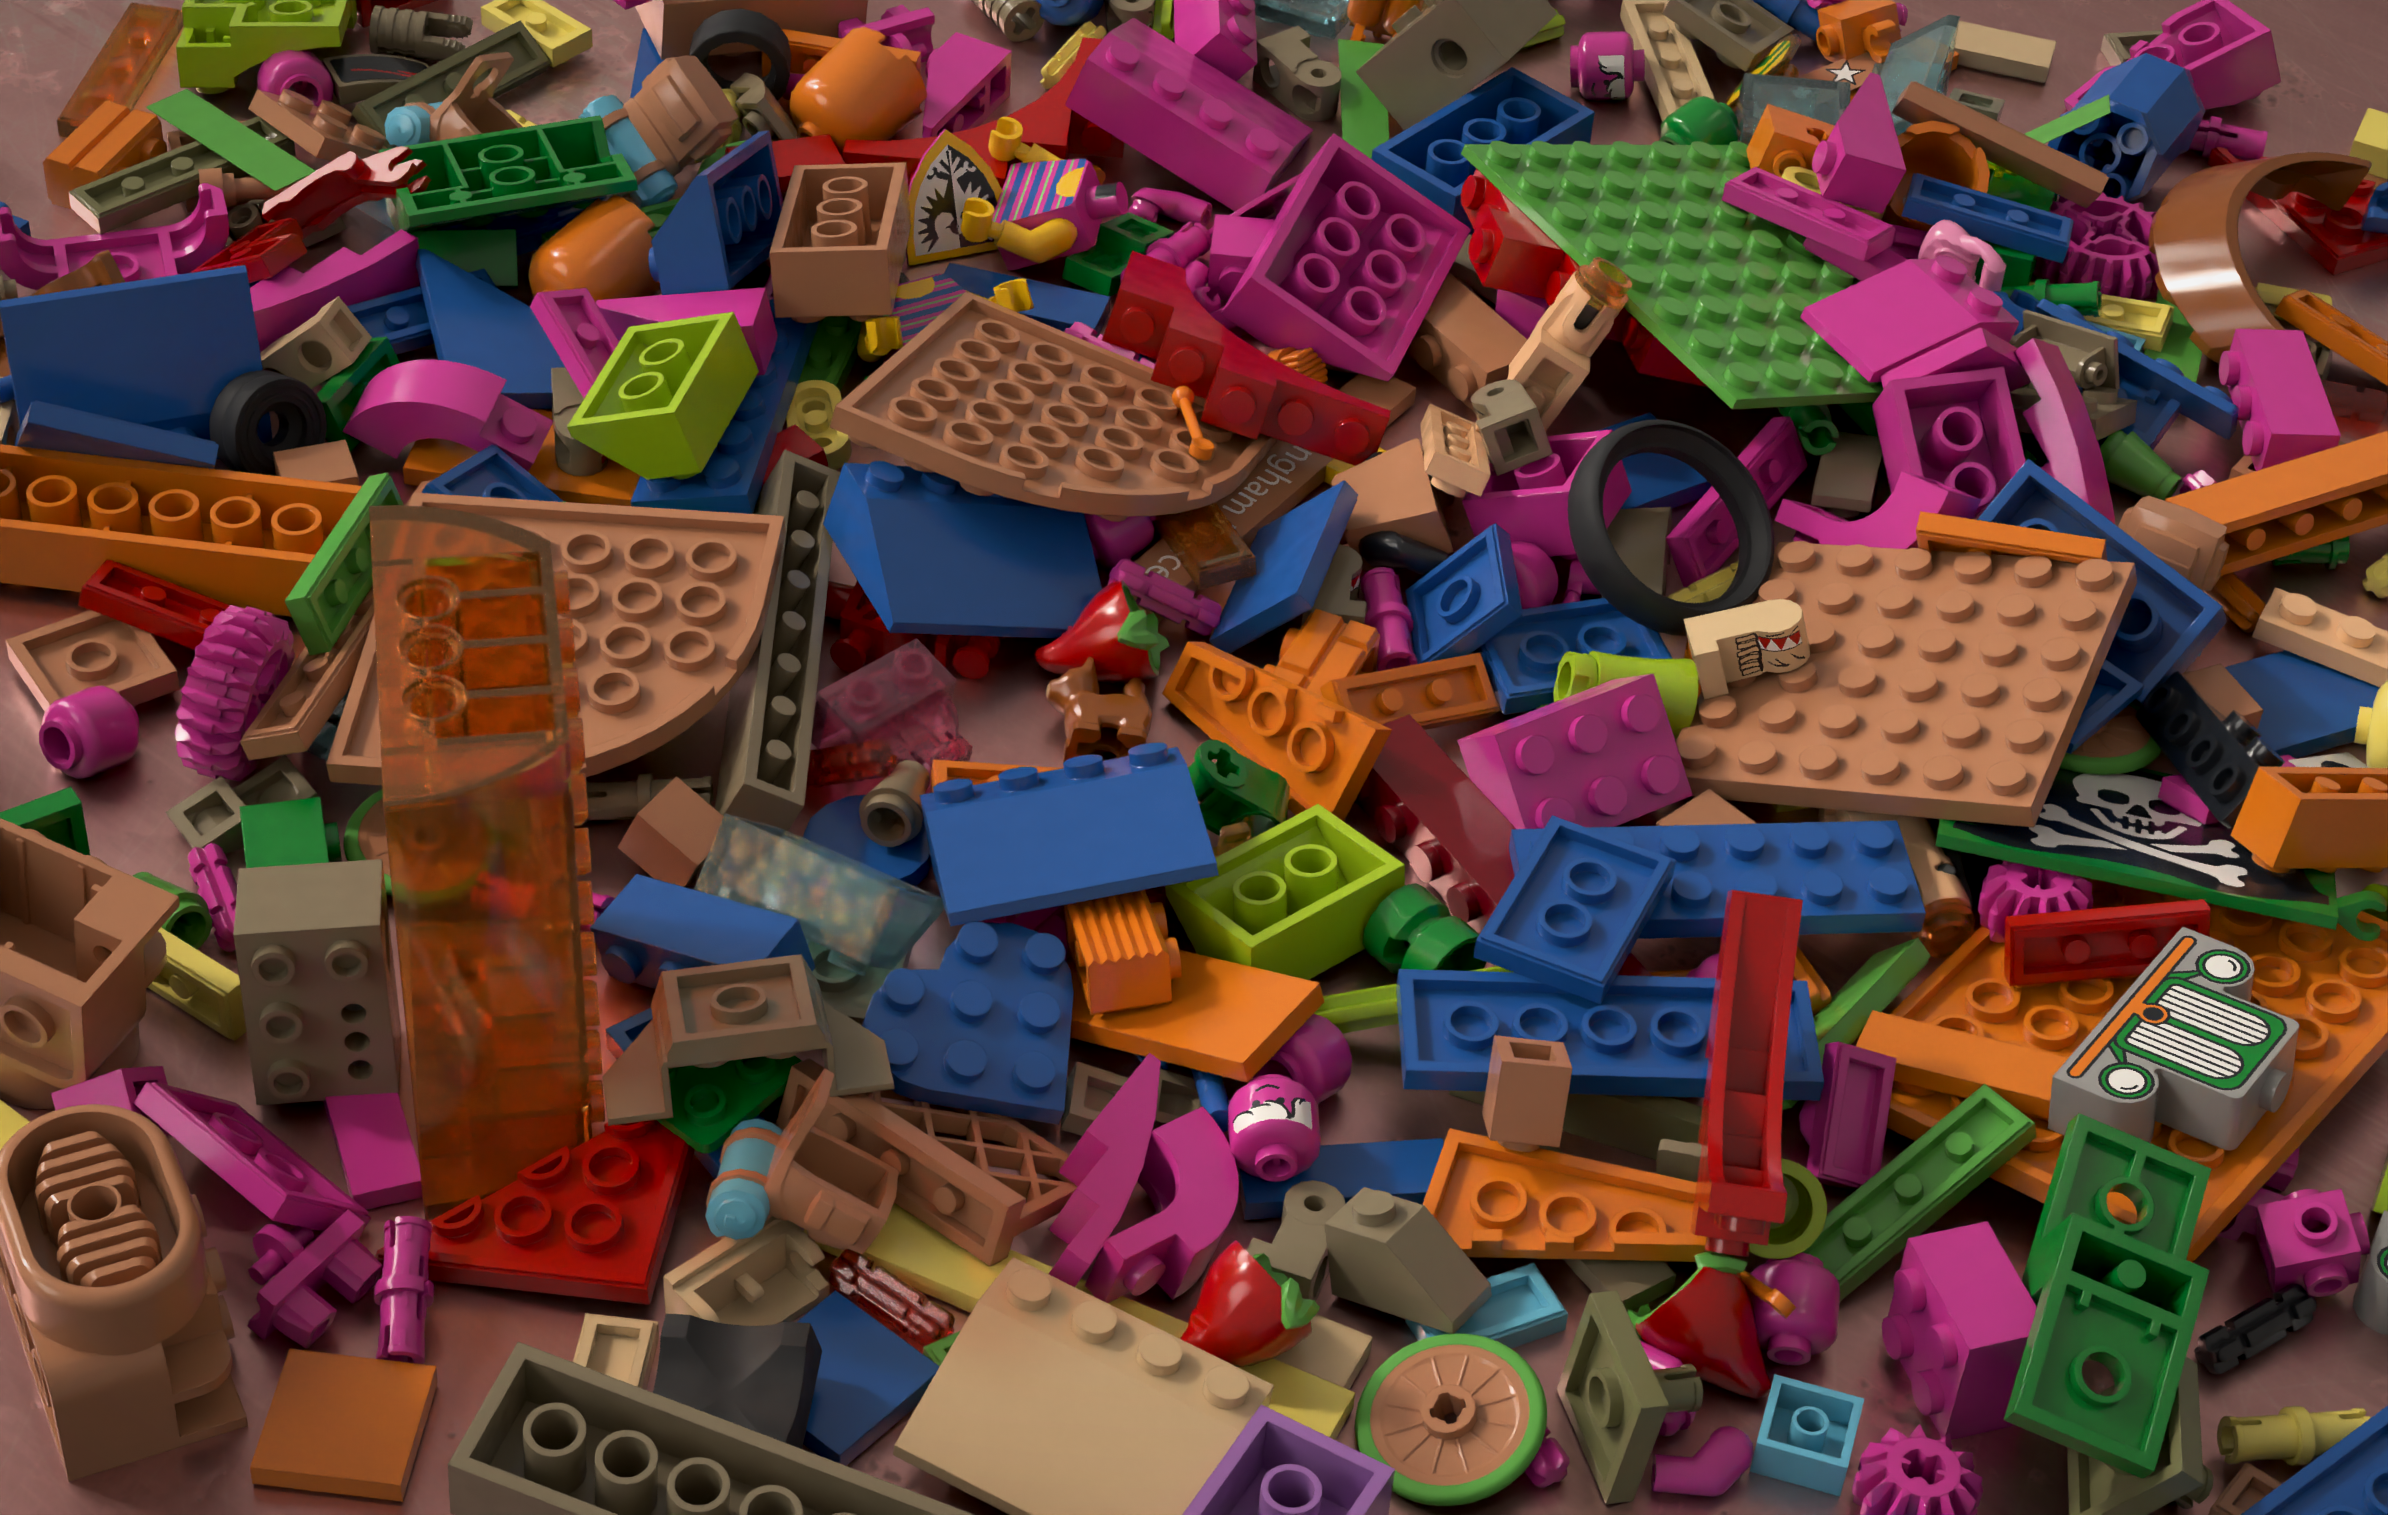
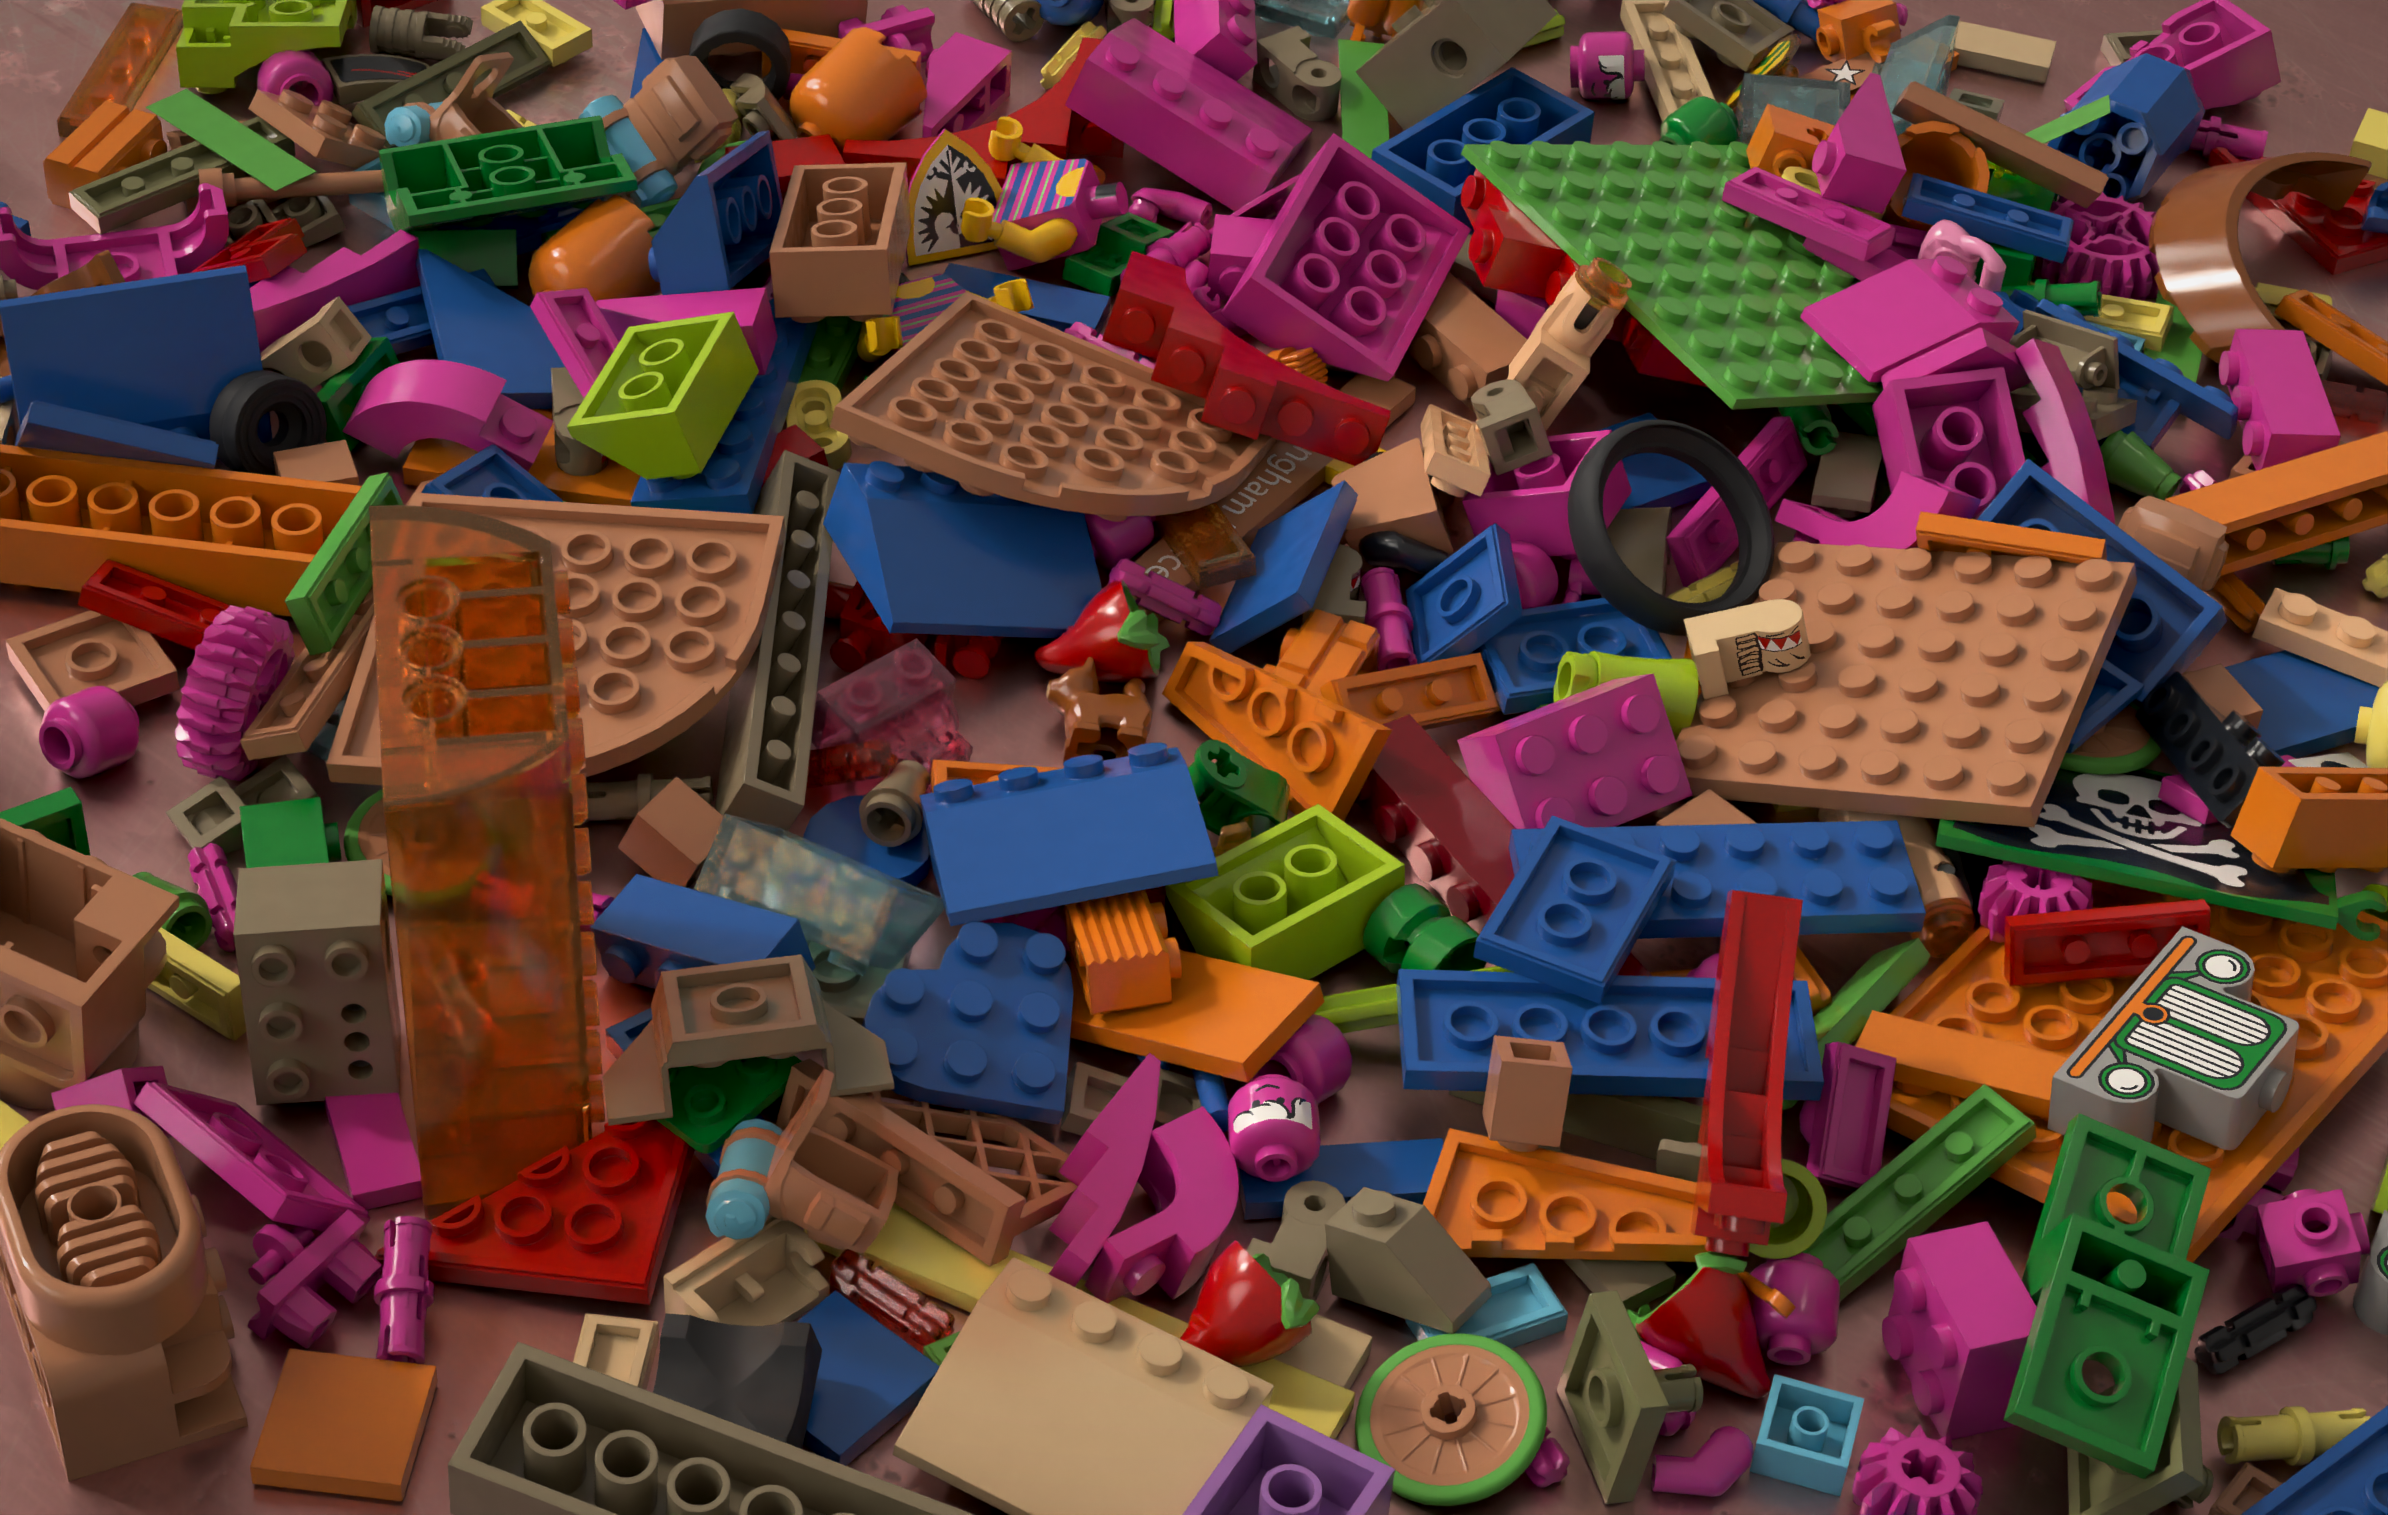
(343, 185): red arm -> none
(1200, 447): orange hinge -> none

